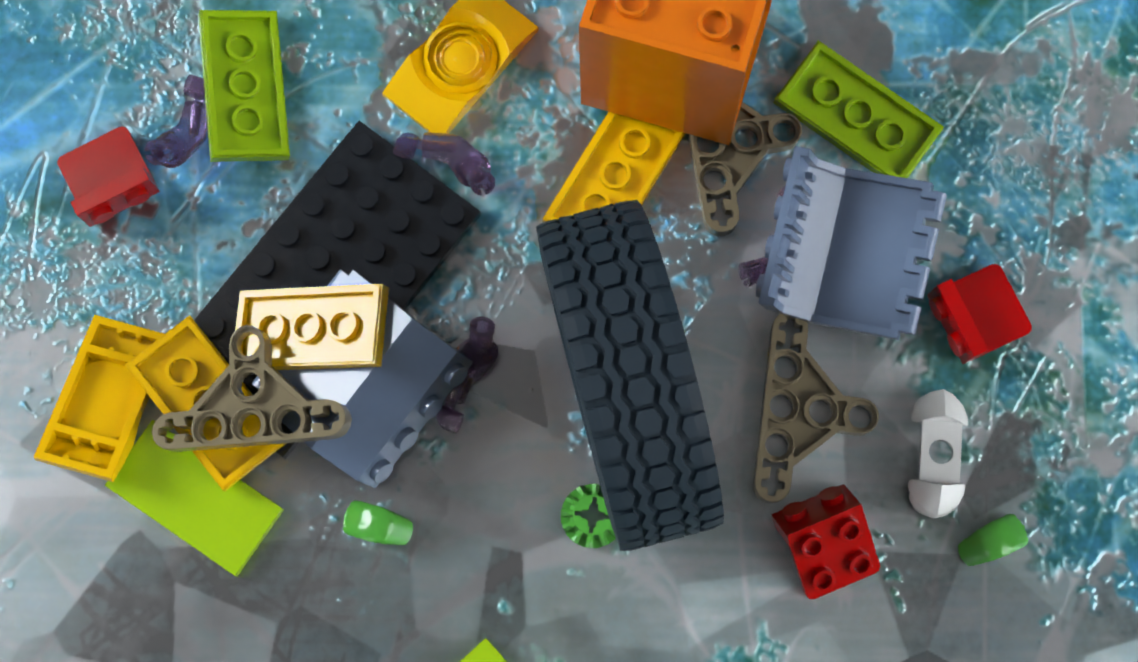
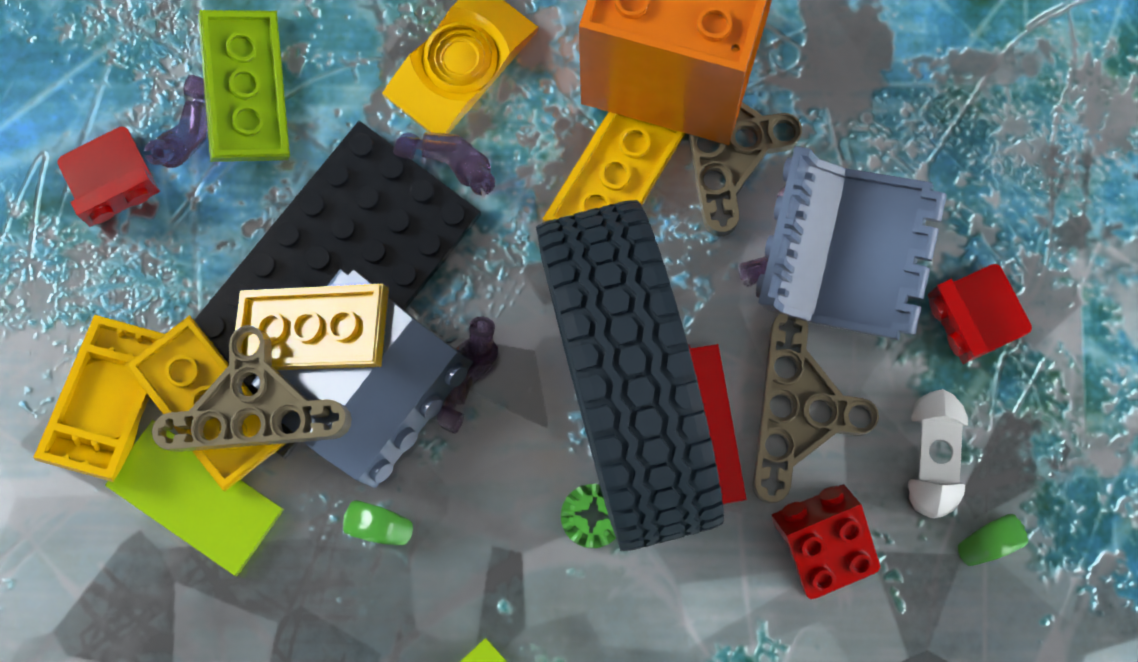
(716, 404): none -> red panel
(857, 113): lime tile -> none

